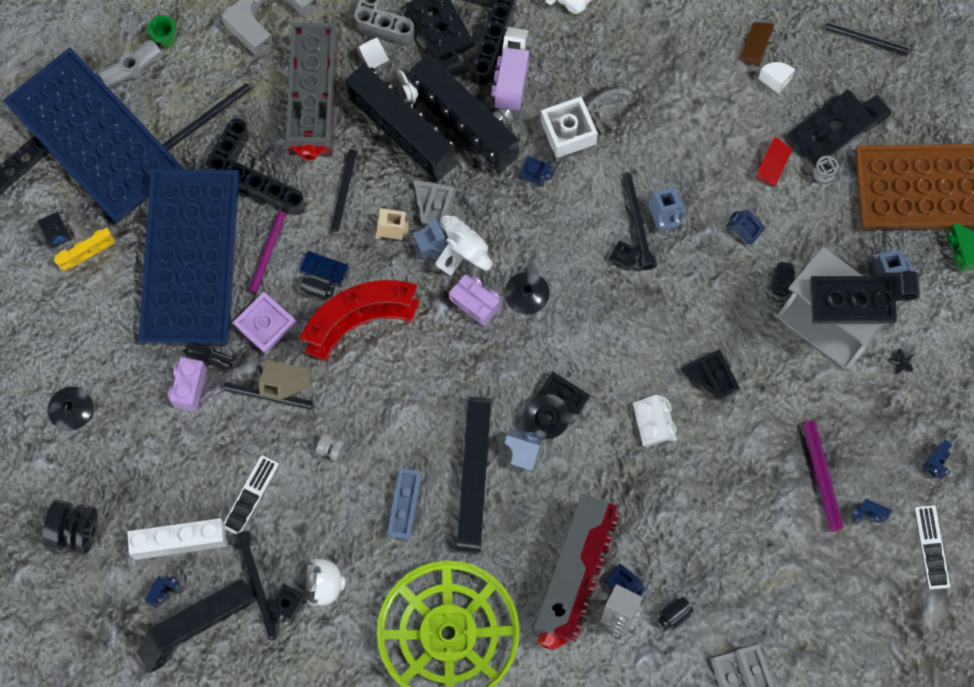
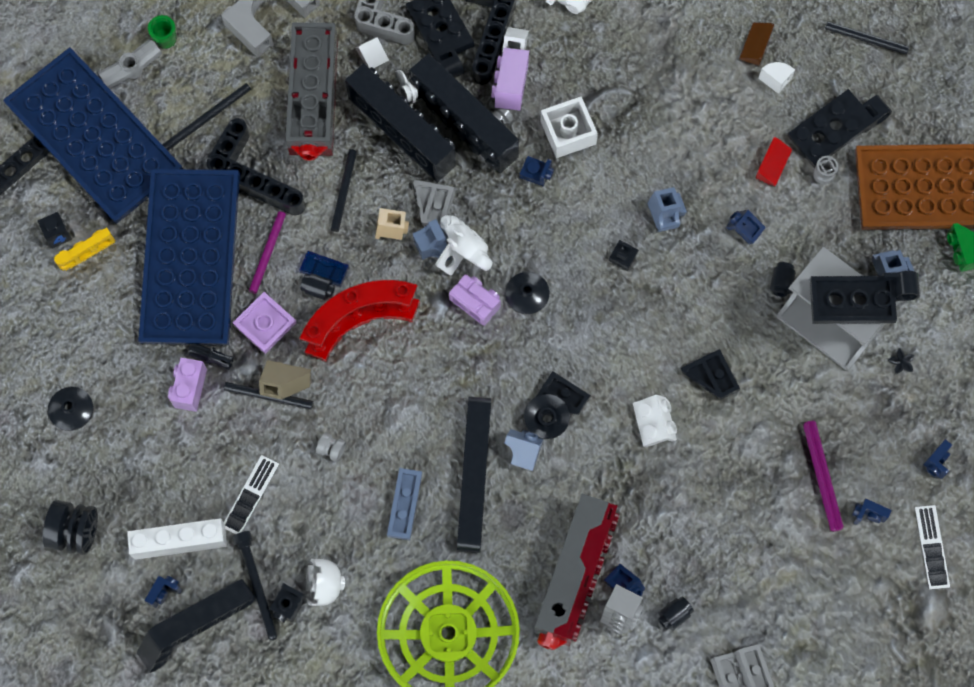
(647, 259): black piece -> none

